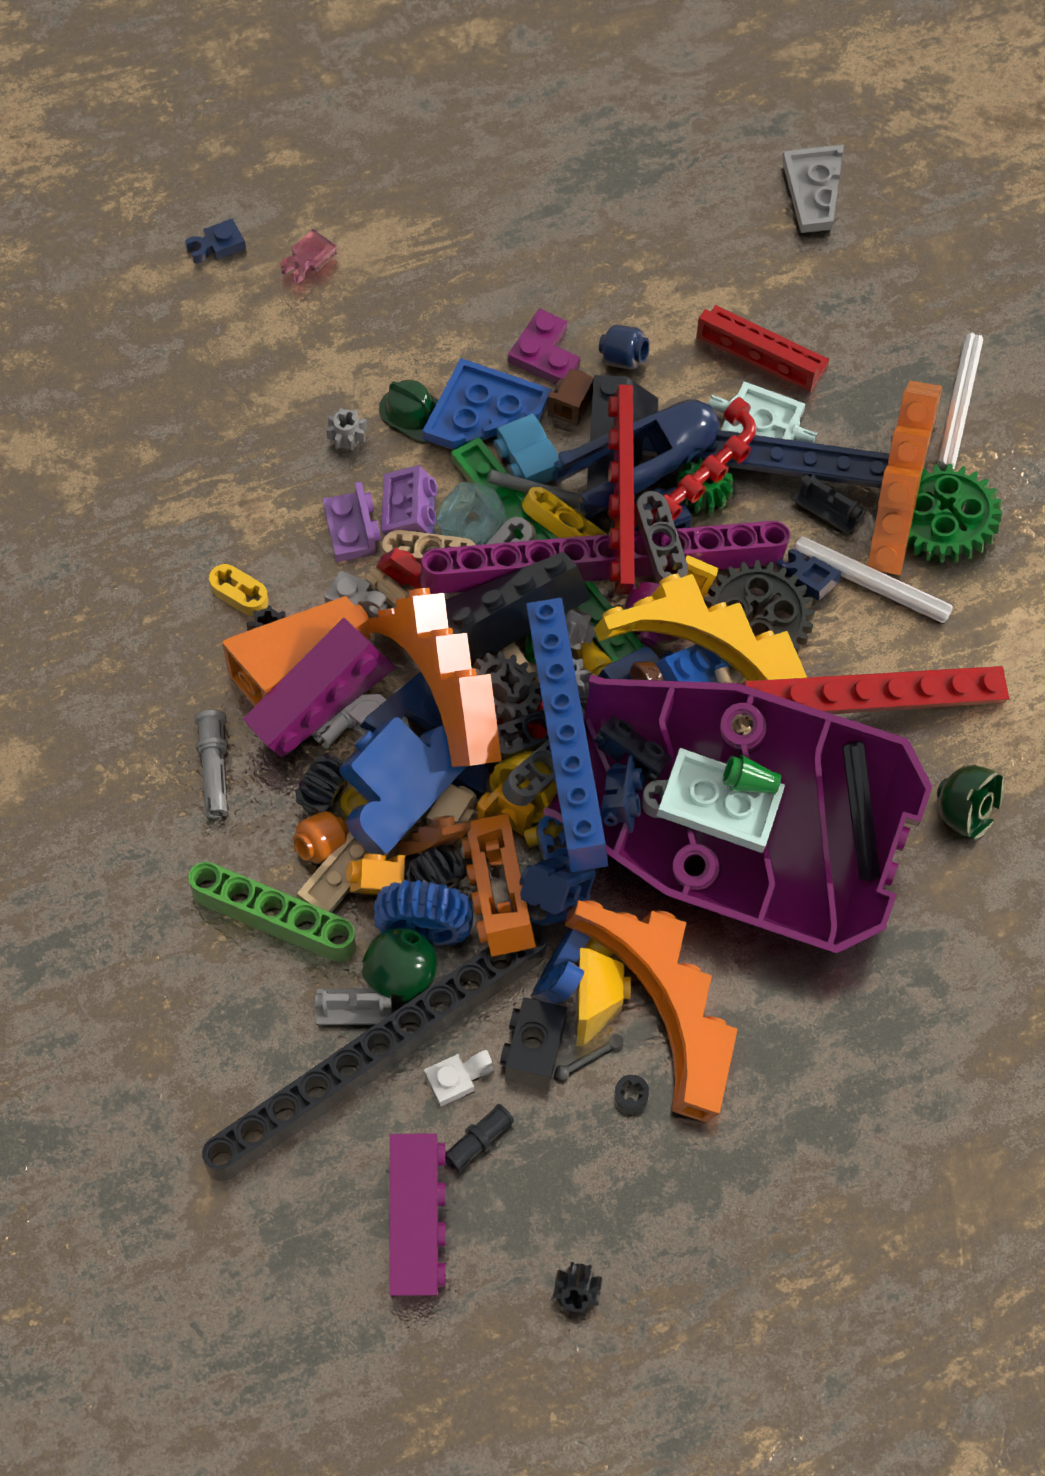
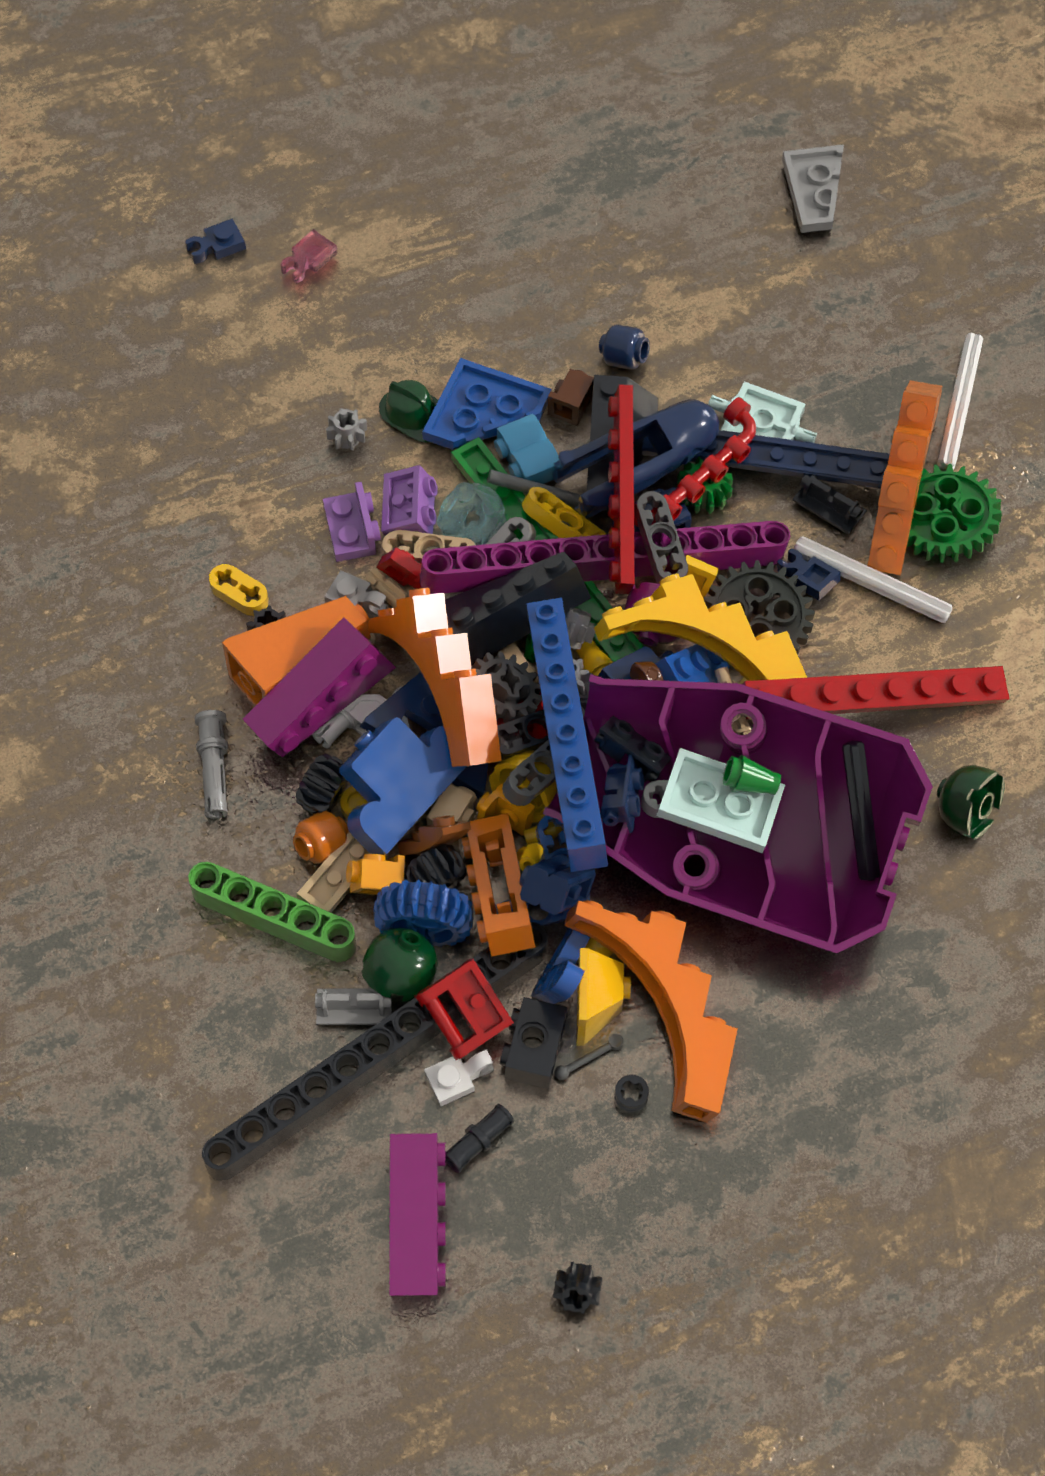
(474, 1001): none -> red plate
(529, 854): none -> yellow arm
(538, 351): magenta plate -> none
(761, 347): red fence -> none

